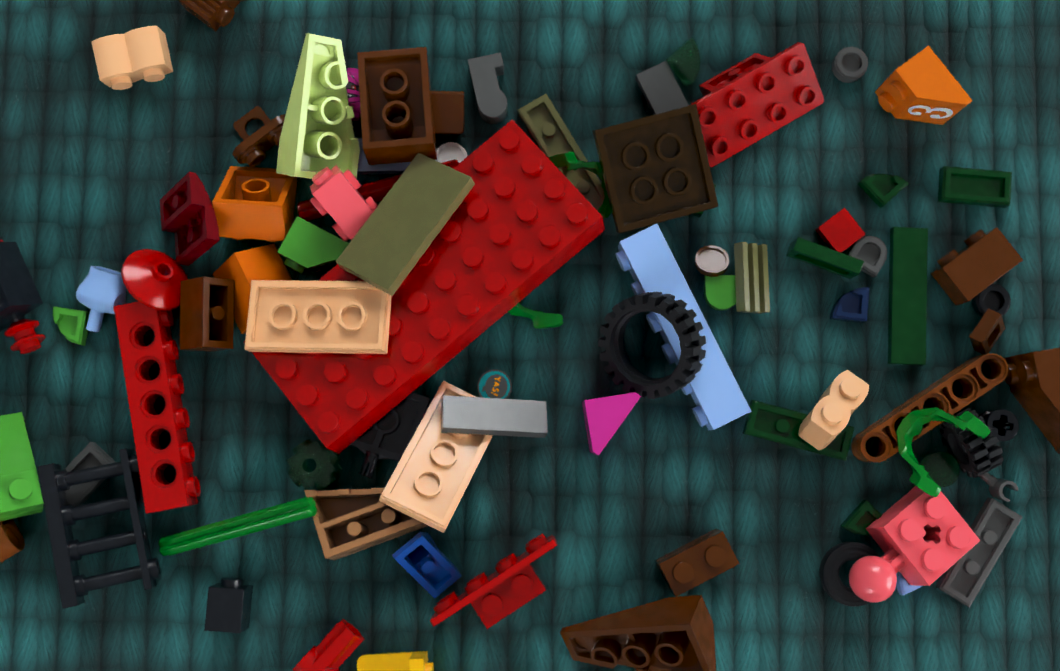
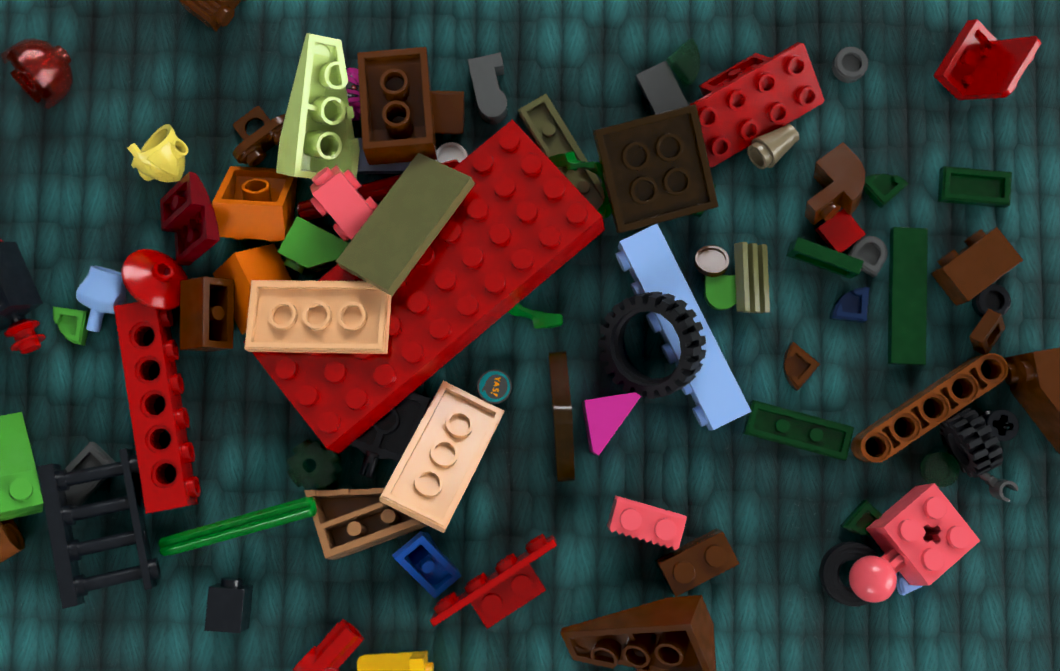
(40, 70): none -> clear red cylinder
(132, 57): light nougat brick -> none
(161, 156): none -> light yellow helmet
(493, 416): tile -> none
(562, 416): none -> dark brown beam
(646, 522): none -> coral brick
(771, 147): none -> dark tan cone
(798, 366): none -> reddish brown tile
(833, 410): light nougat brick -> none
(843, 183): none -> reddish brown brick
(913, 425): green helmet -> none
(923, 90): orange slope -> none
(982, 65): none -> red bracket
(994, 528): dark grey tile -> none

